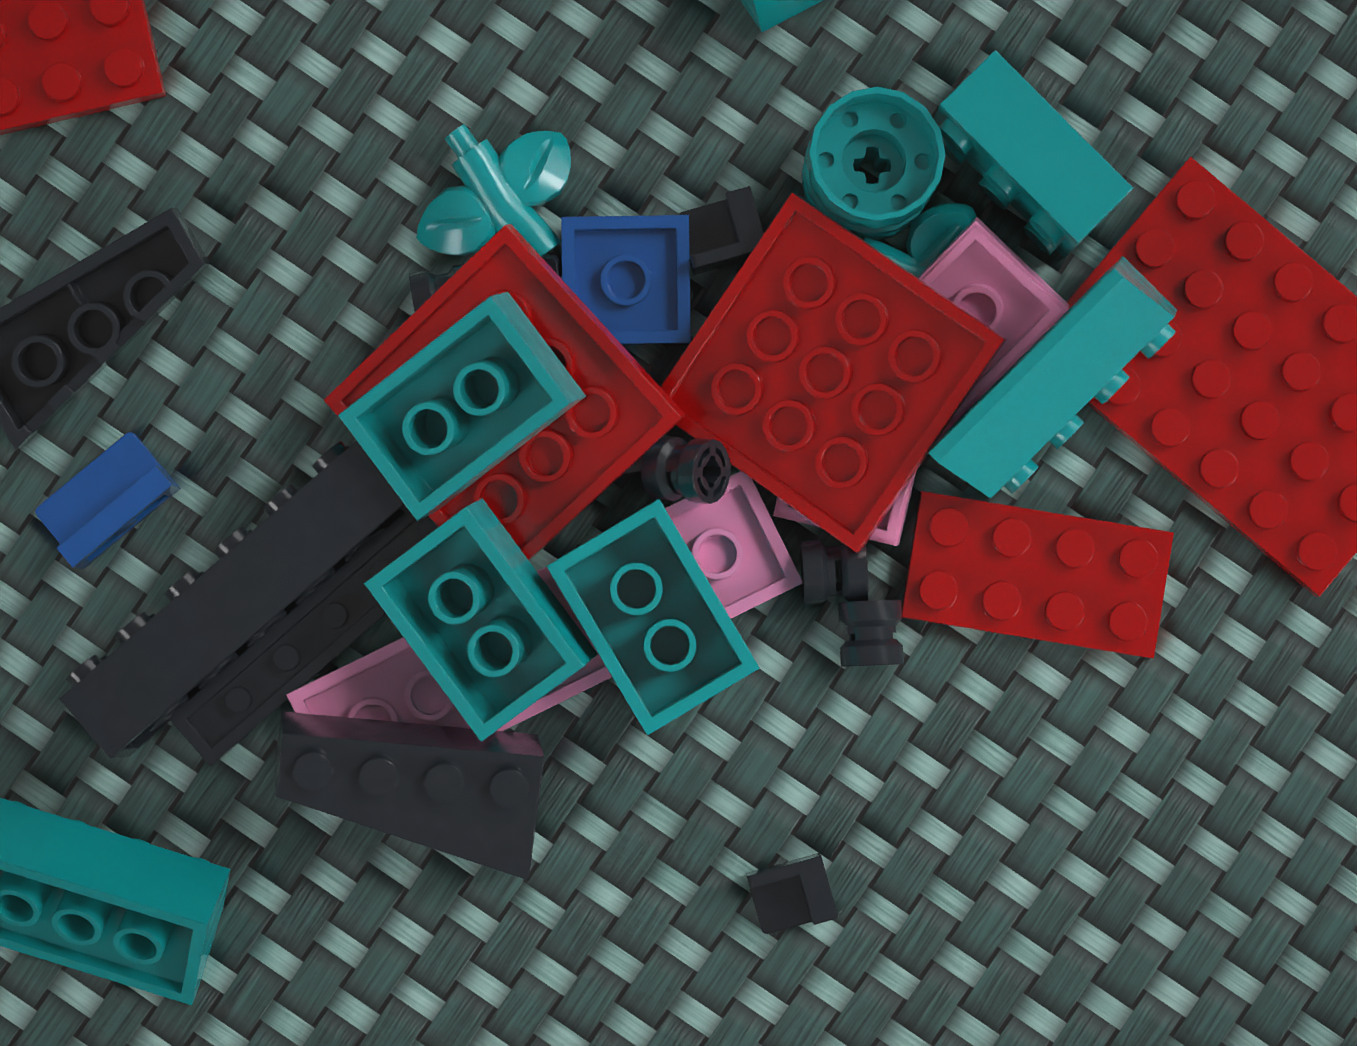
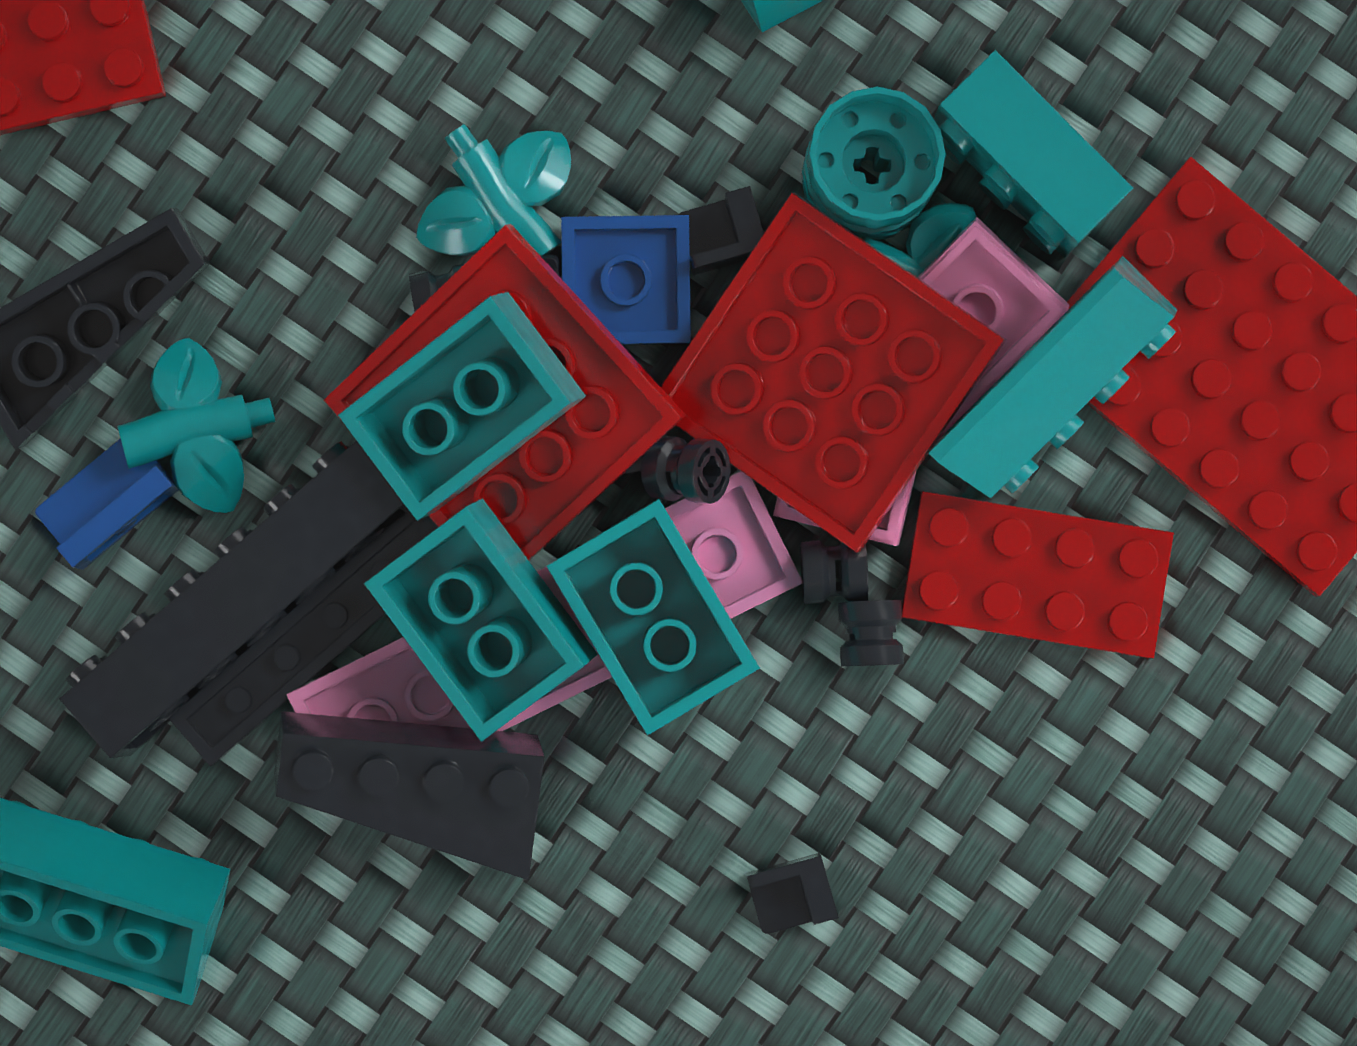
(195, 428): none -> teal plant

